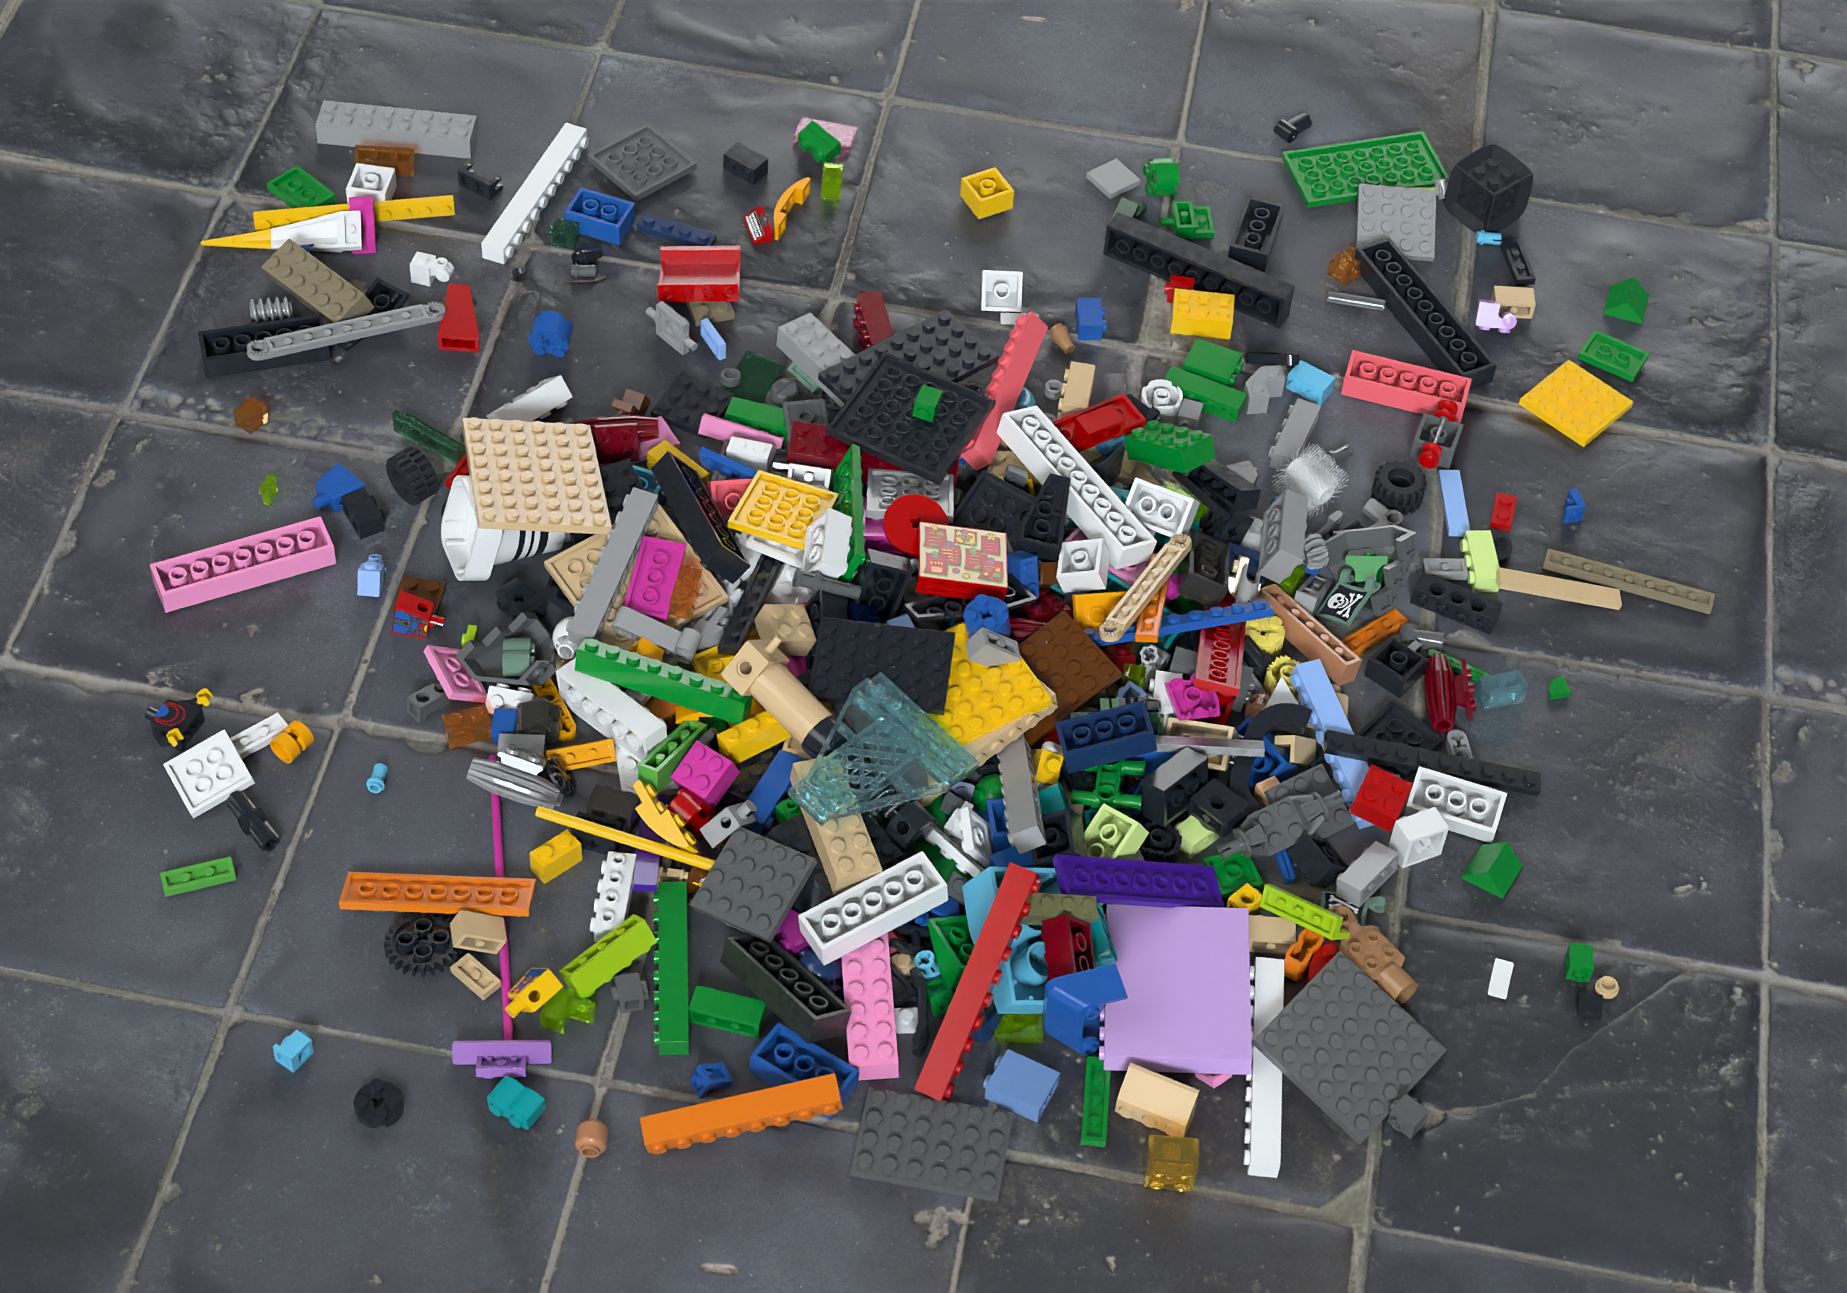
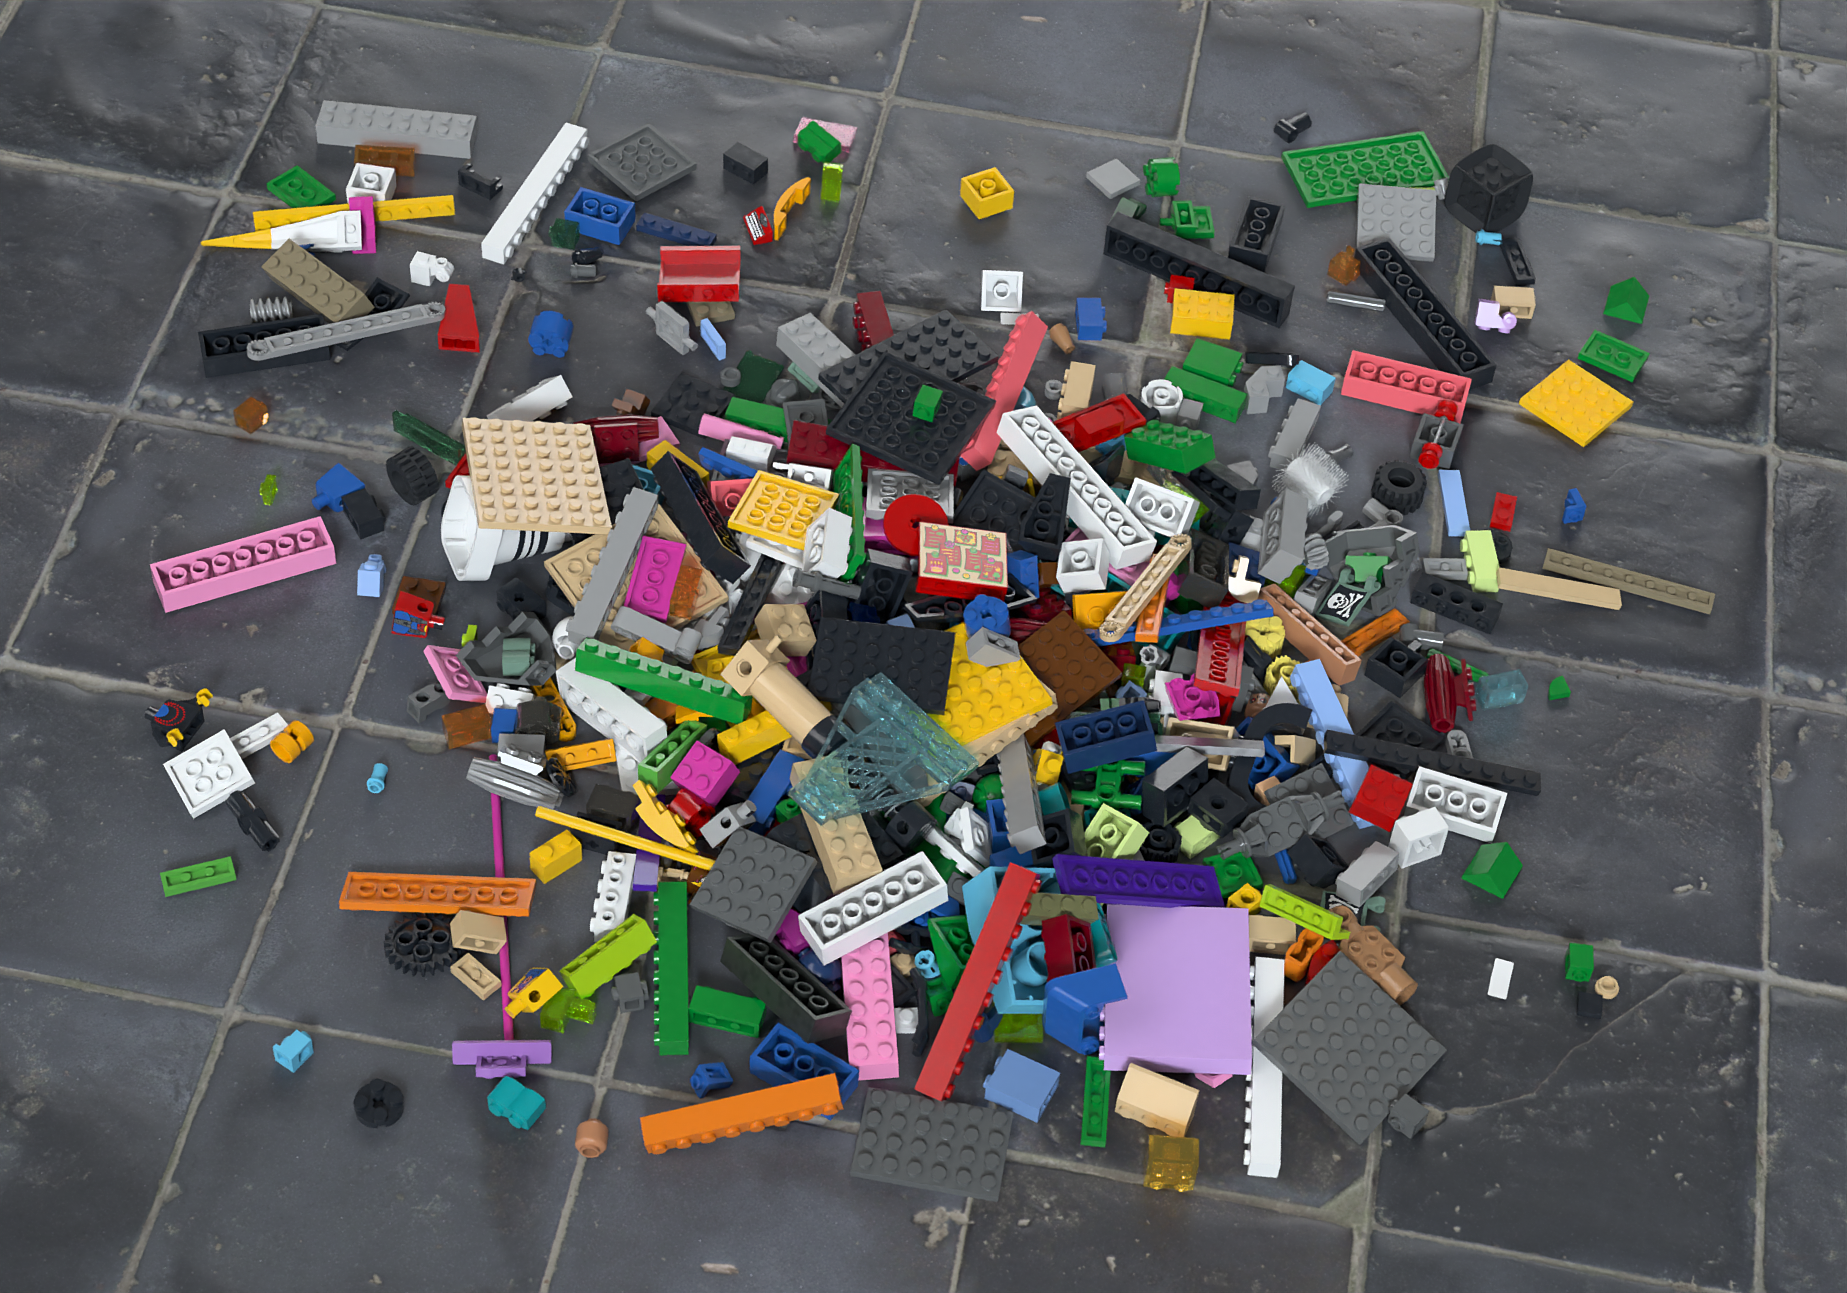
(1247, 591): light grey piece -> none

